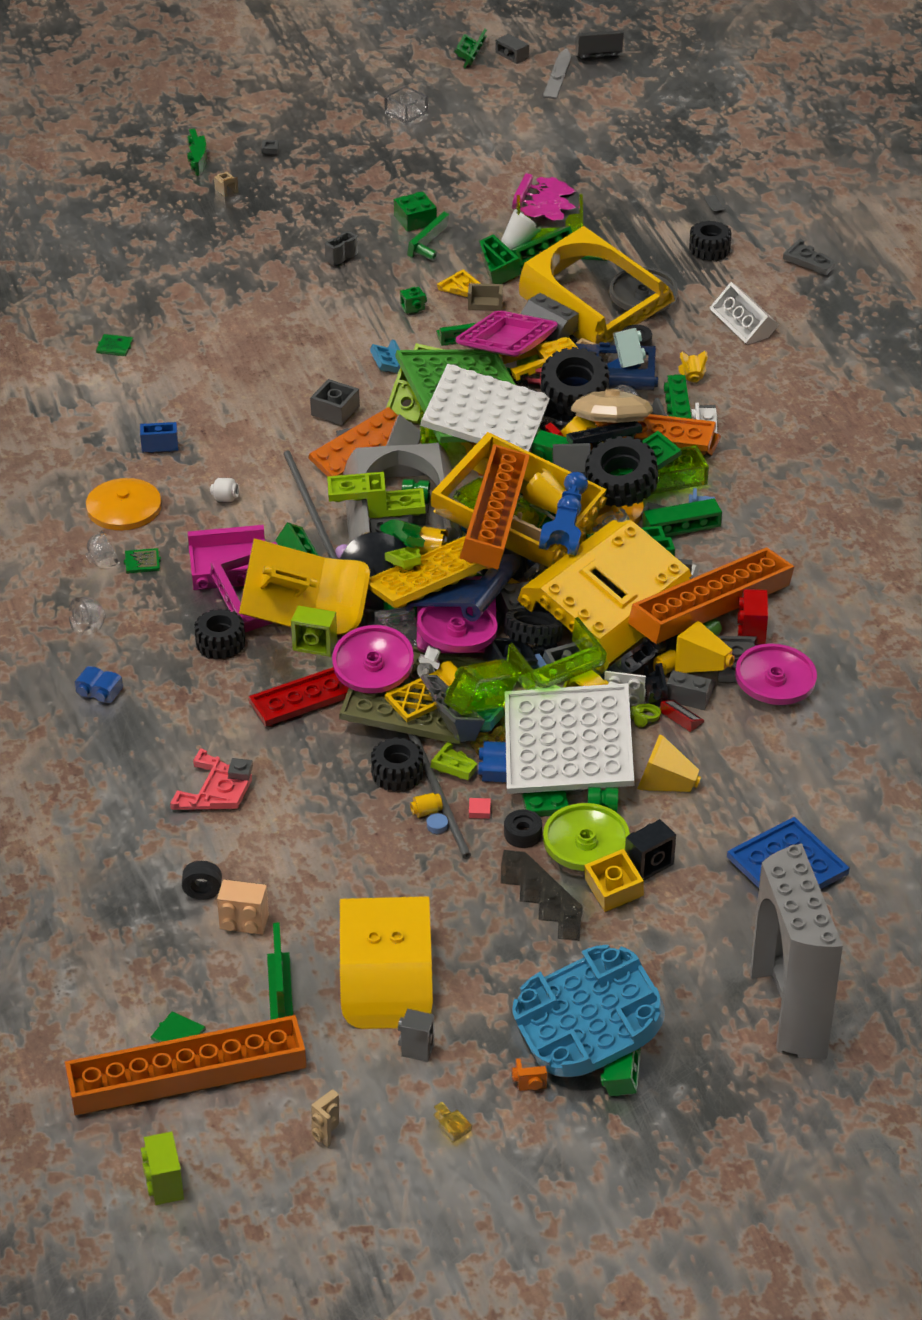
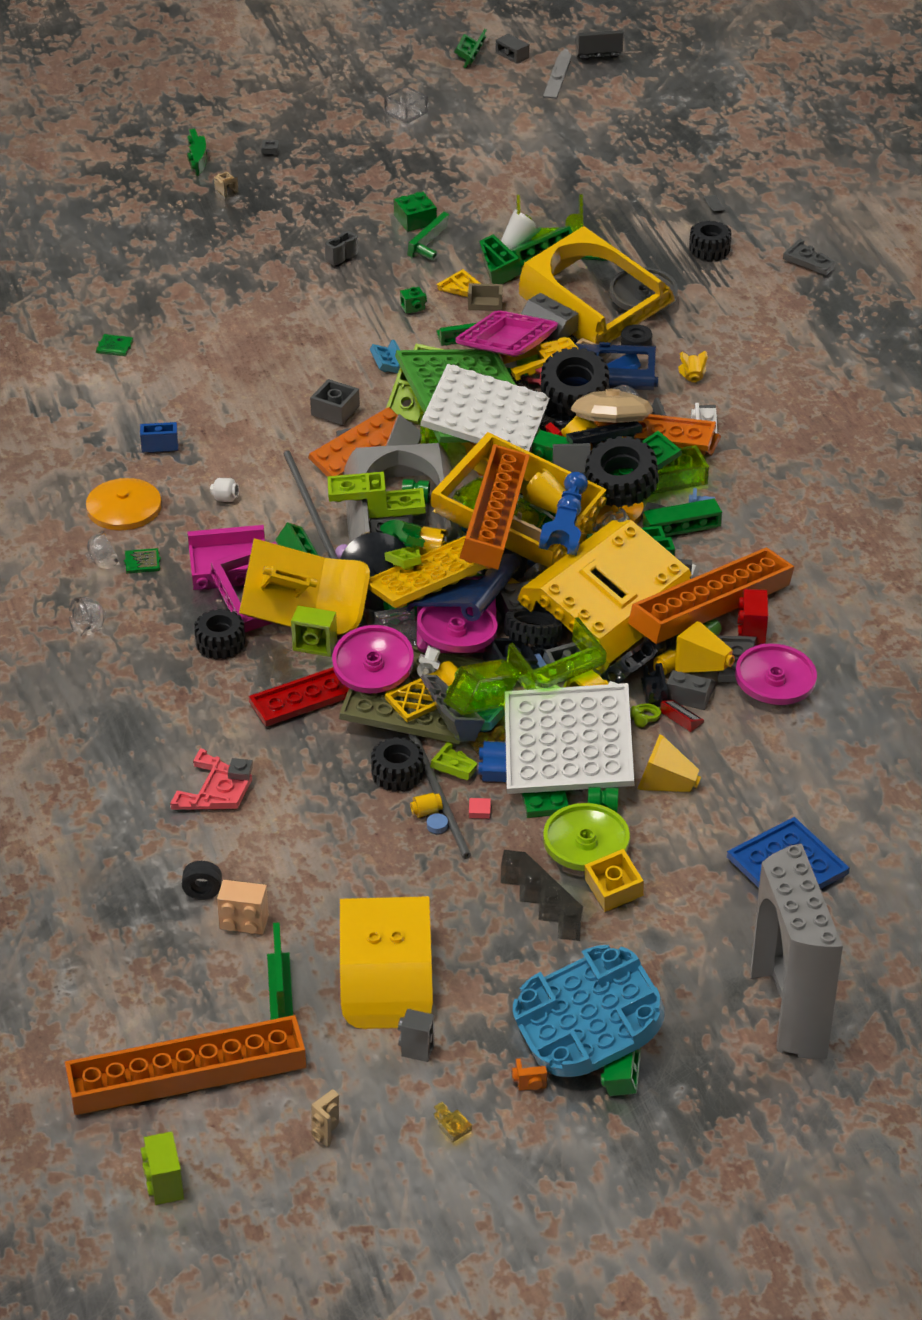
(98, 684): blue brick -> none
(176, 1027): green piece -> none
(523, 838): black tyre -> none
(547, 201): dark pink plant -> none
(629, 348): light aqua brick -> none
(635, 683): white hinge -> none
(651, 848): black brick -> none
(677, 396): green brick -> none
(743, 315): white slope -> none

